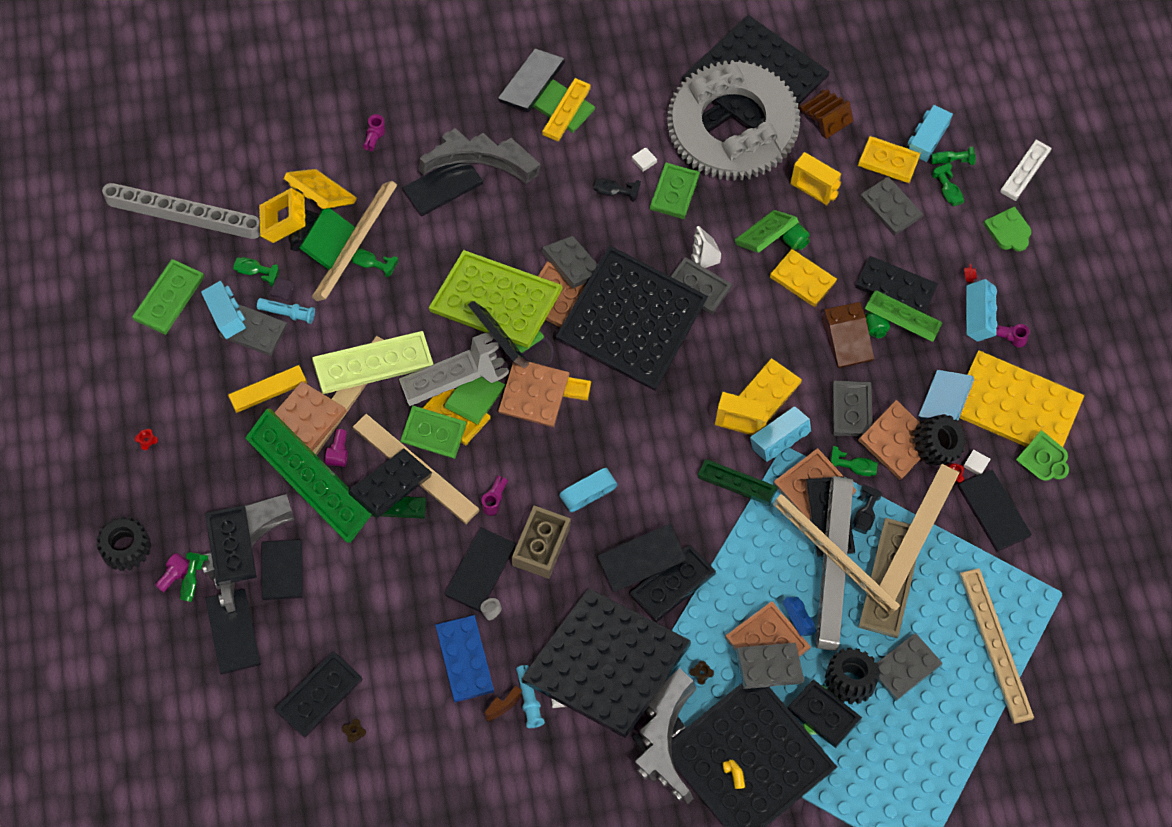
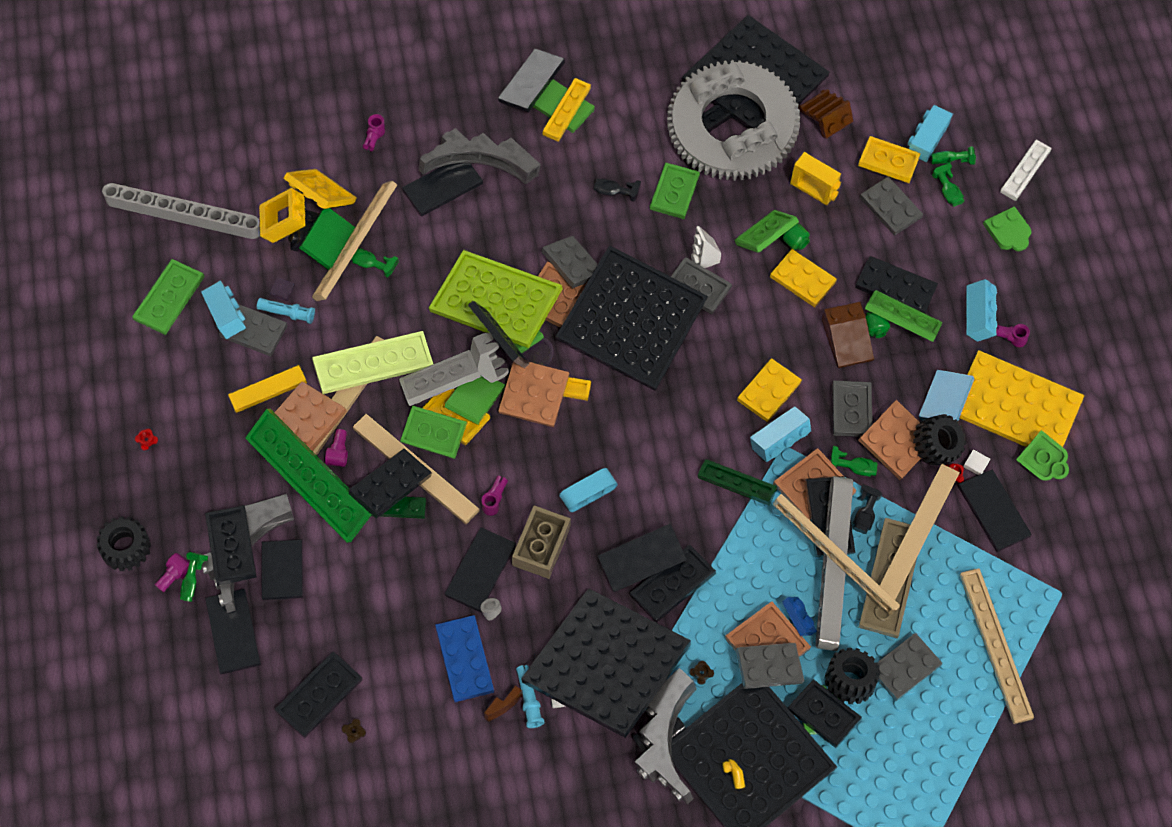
(251, 267): green piece -> none
(644, 159): white tile -> none
(741, 414): yellow window -> none
(970, 274): red plate -> none

